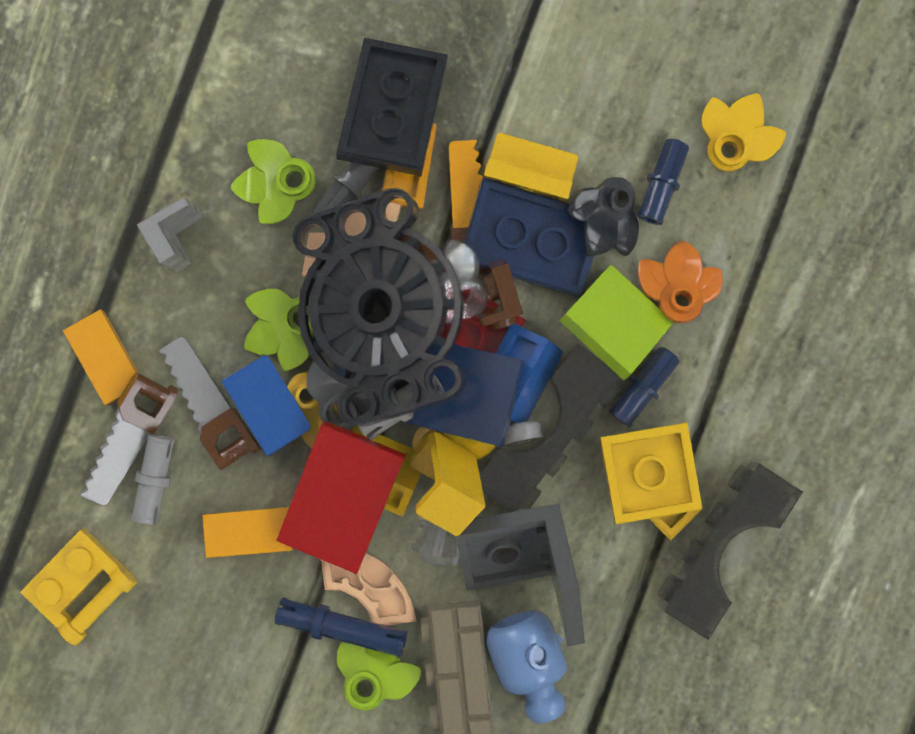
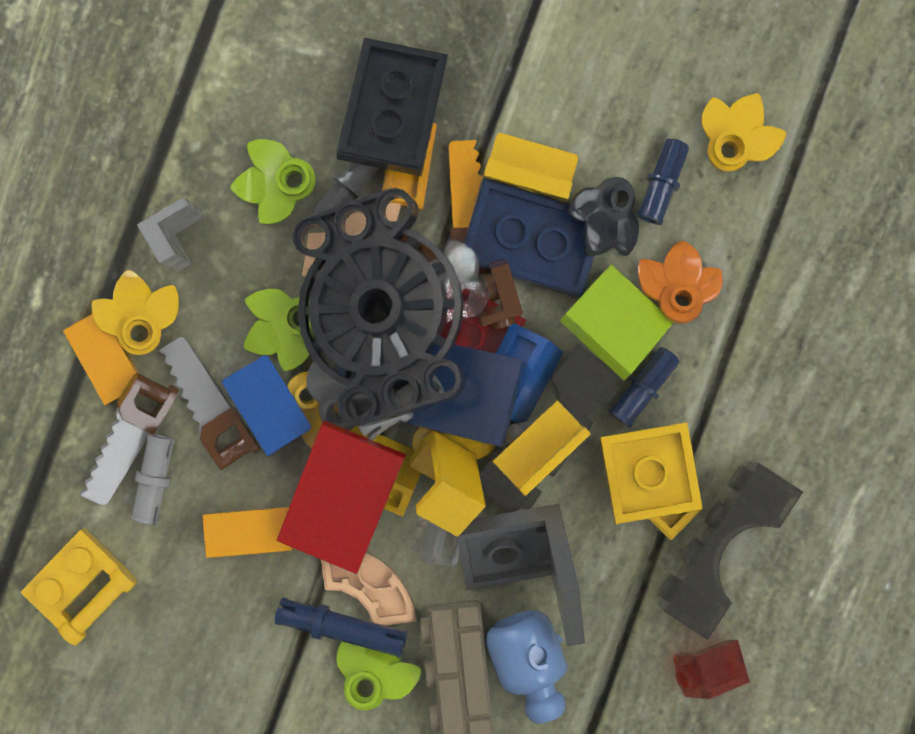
(133, 307): none -> yellow plate
(541, 447): none -> yellow panel
(711, 670): none -> clear red bracket

